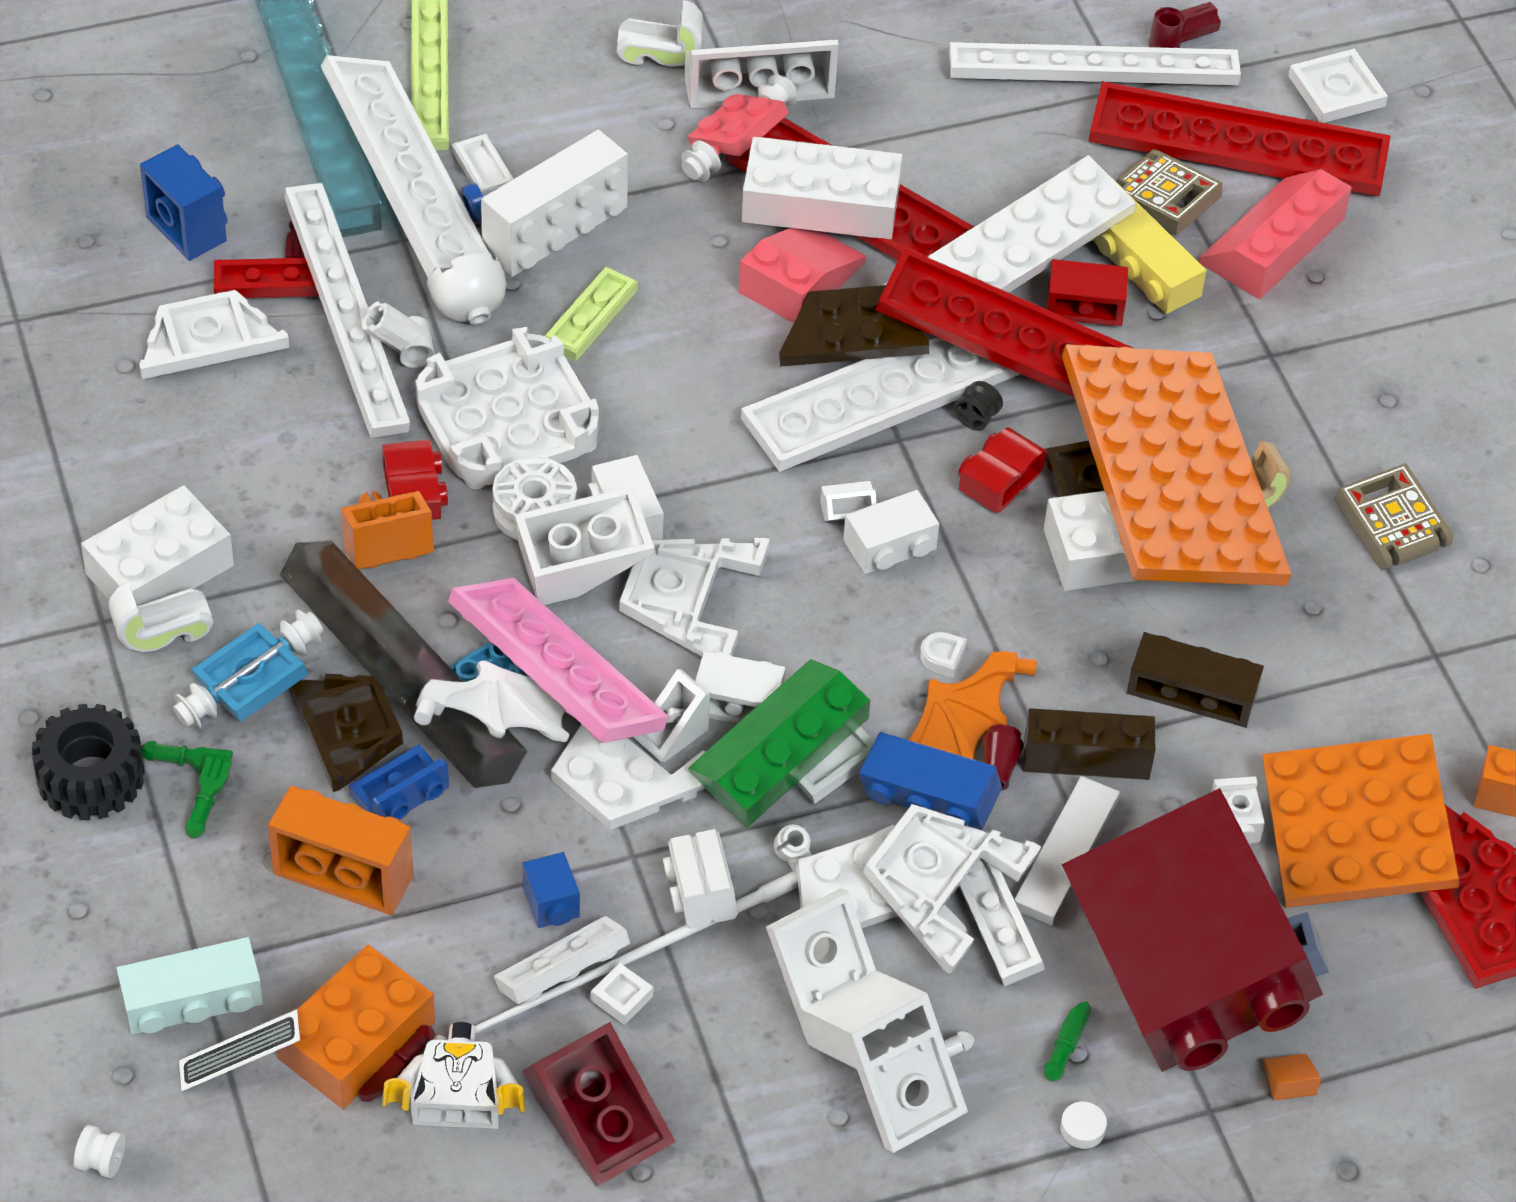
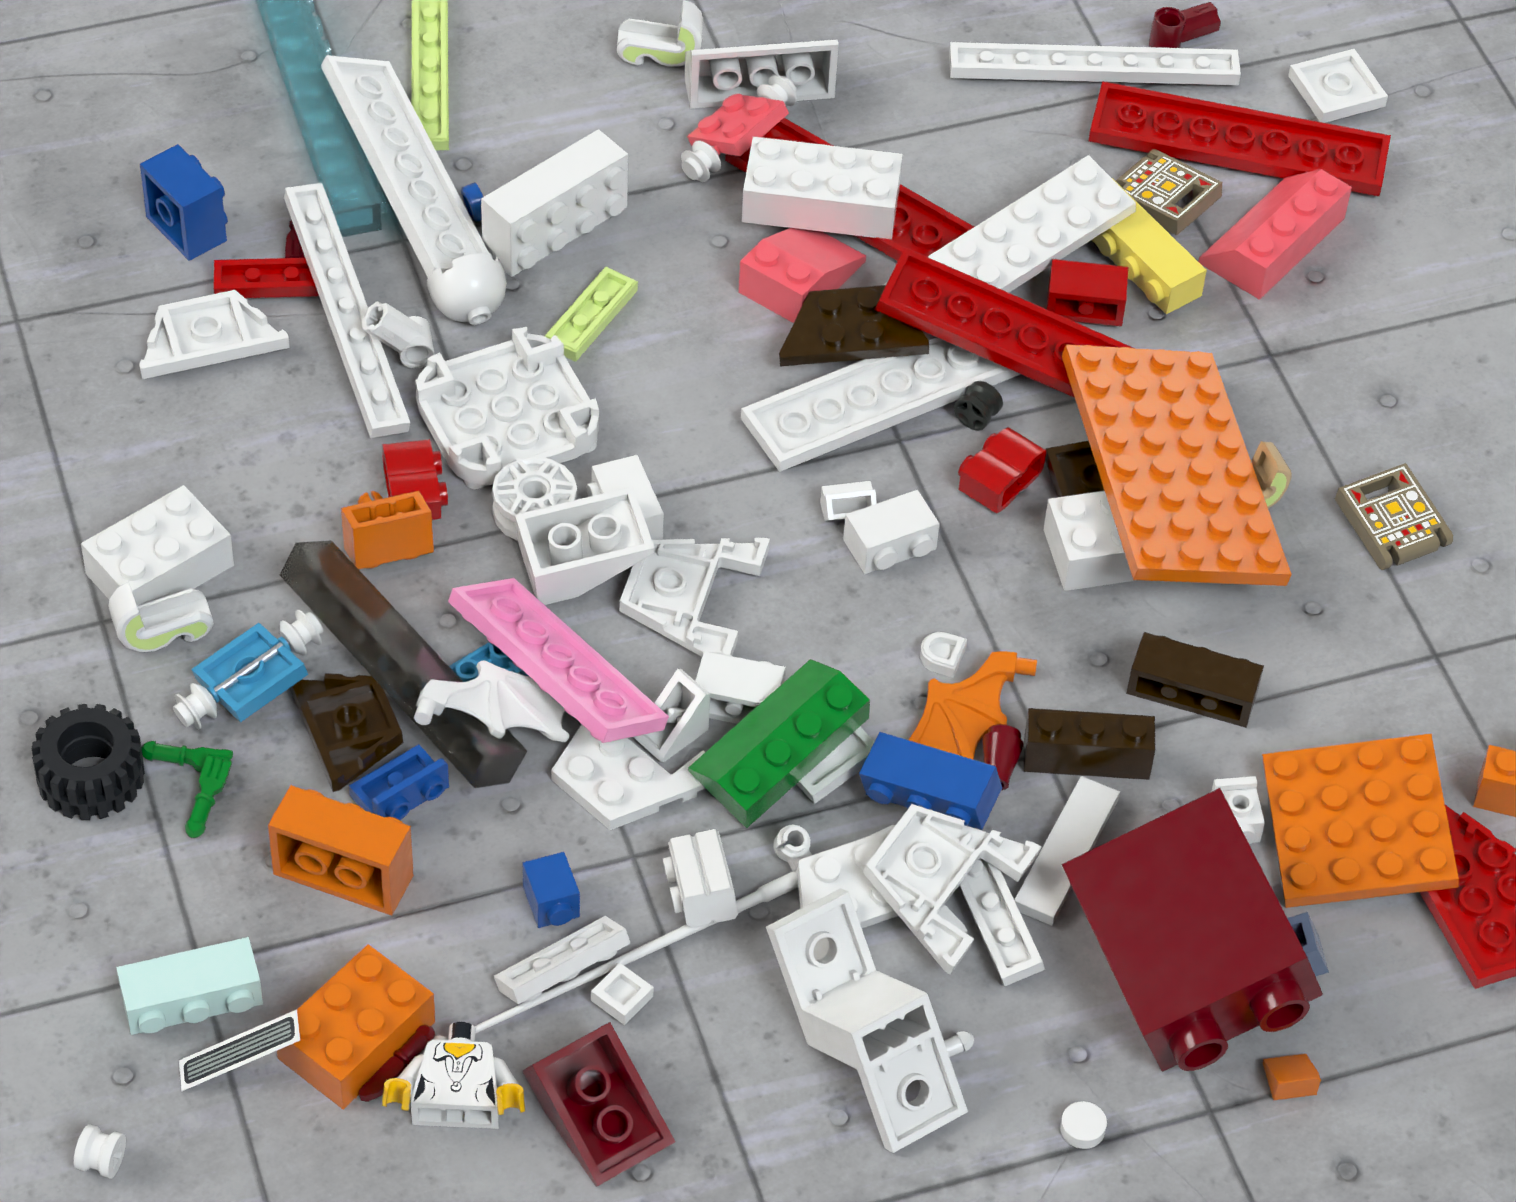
(481, 163): white tile -> none
(1066, 1041): green piece -> none

